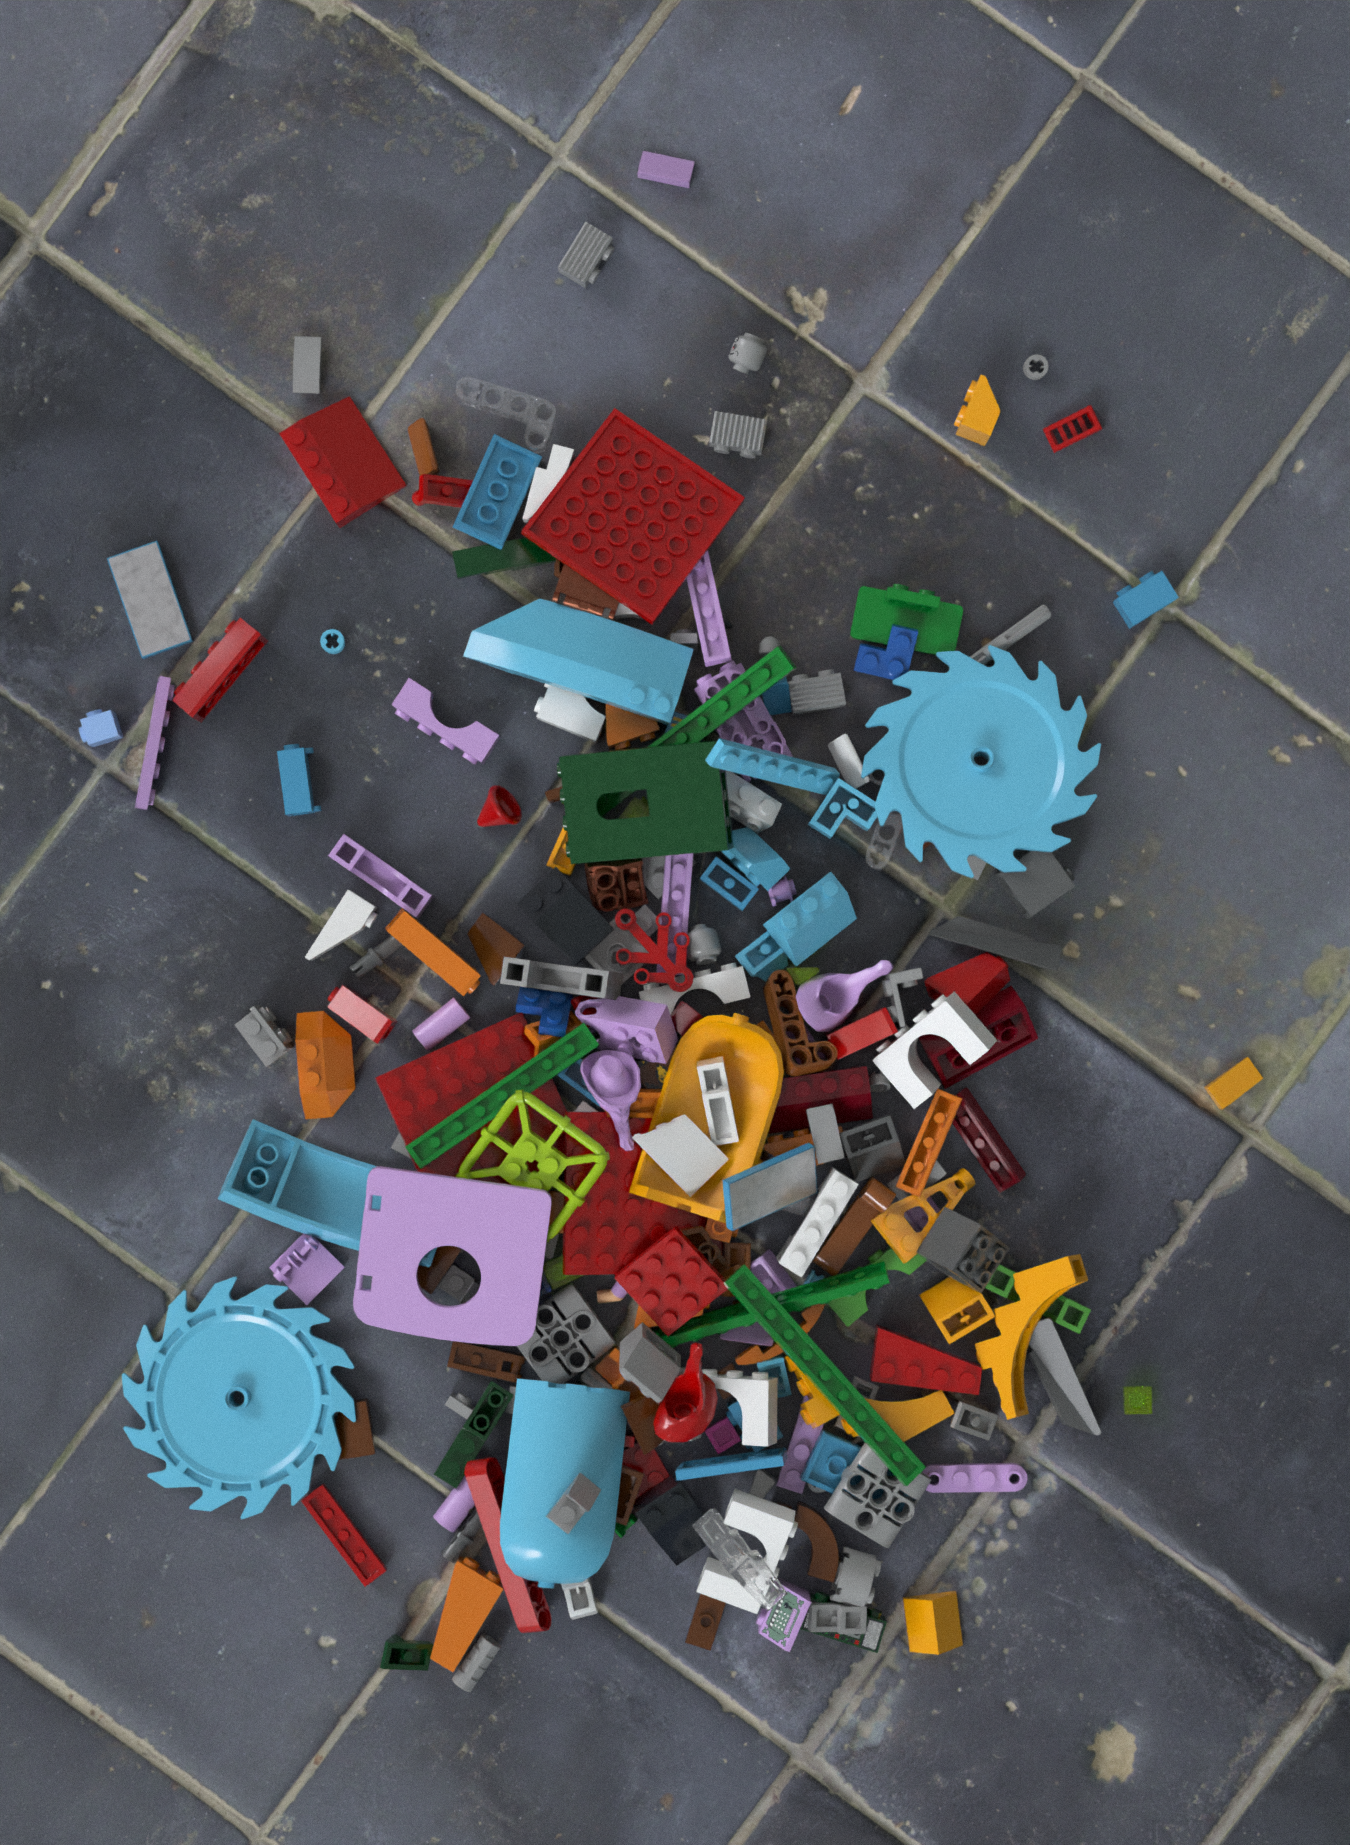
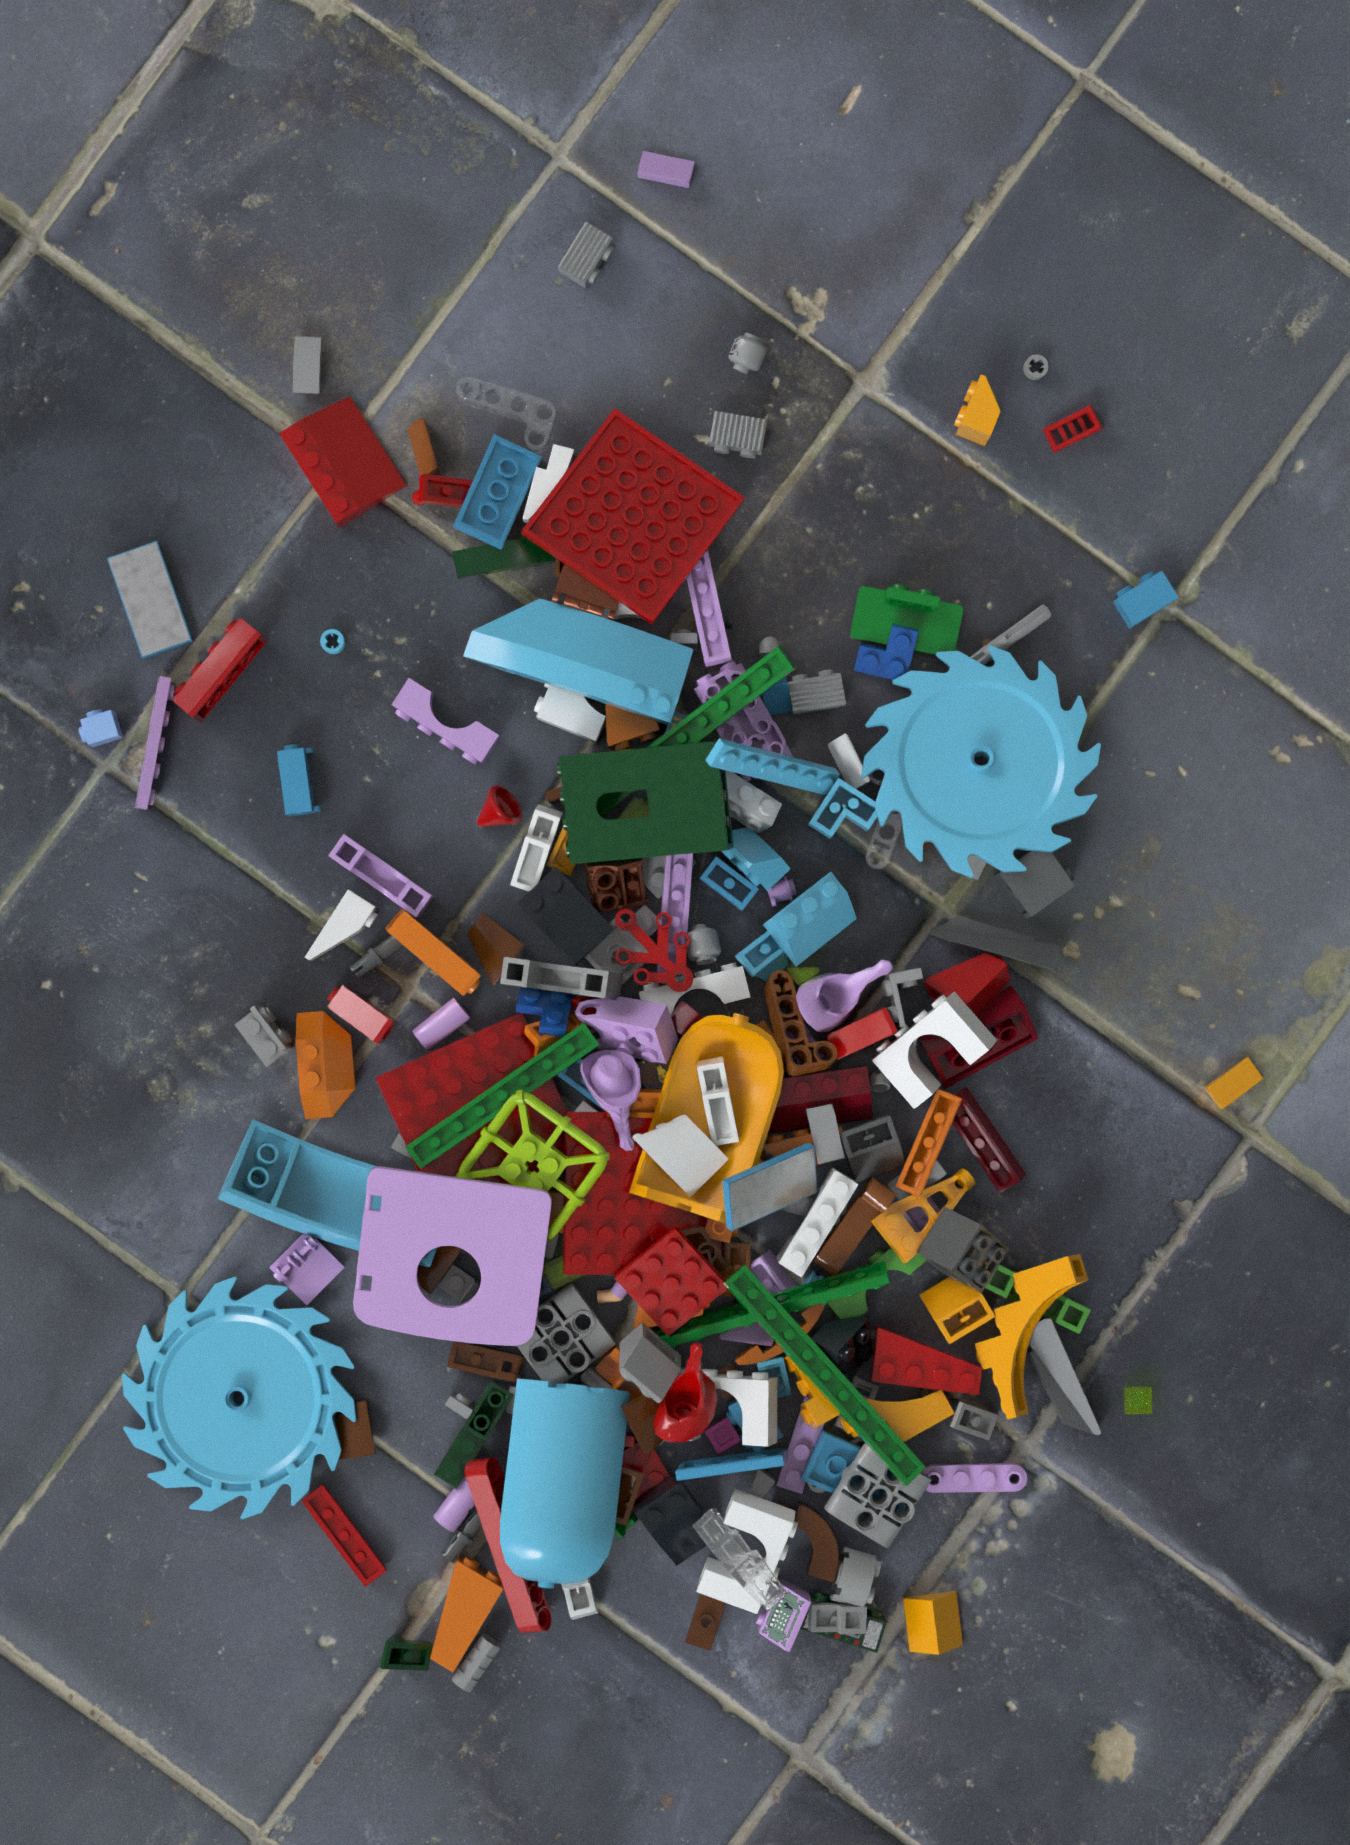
(536, 847): none -> white slope
(574, 1503): light grey slope -> none
(846, 1343): none -> black slope

